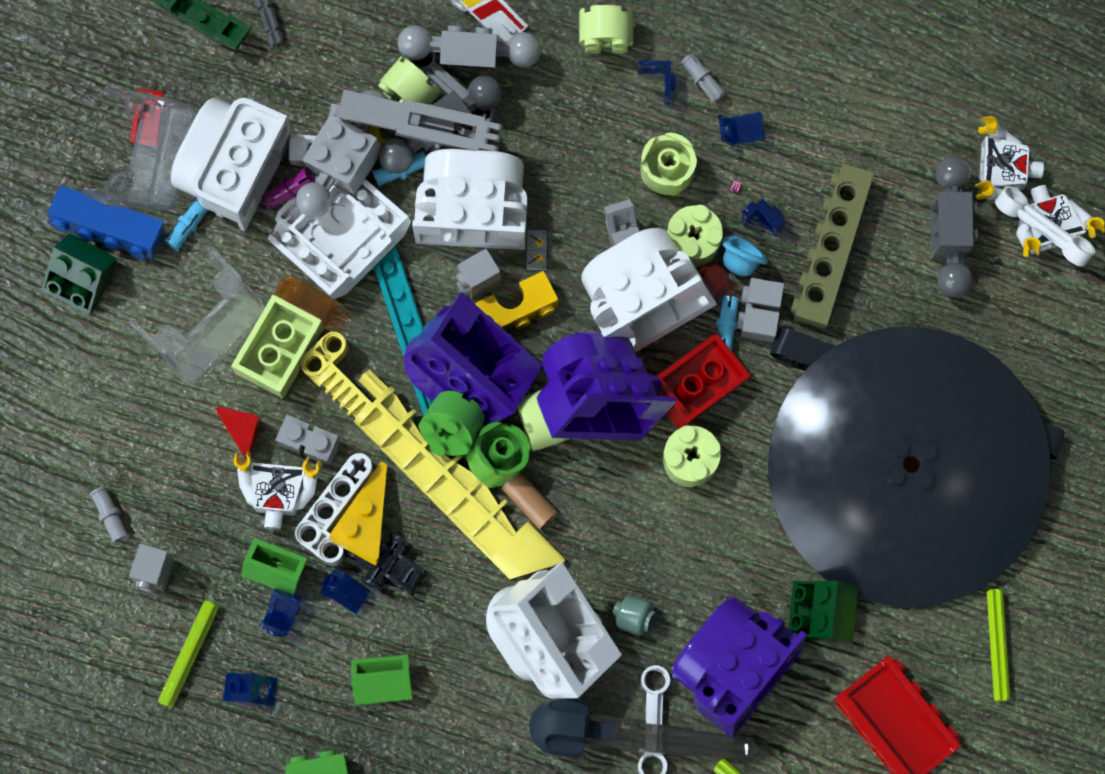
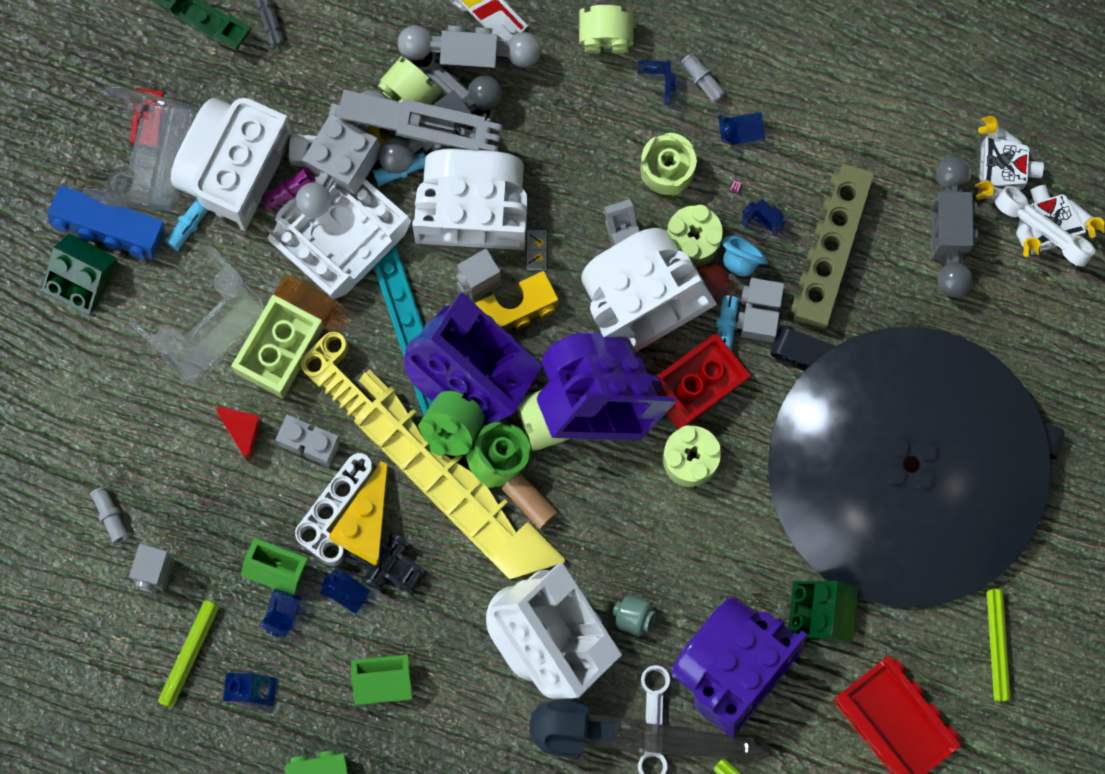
(276, 488): white torso -> none

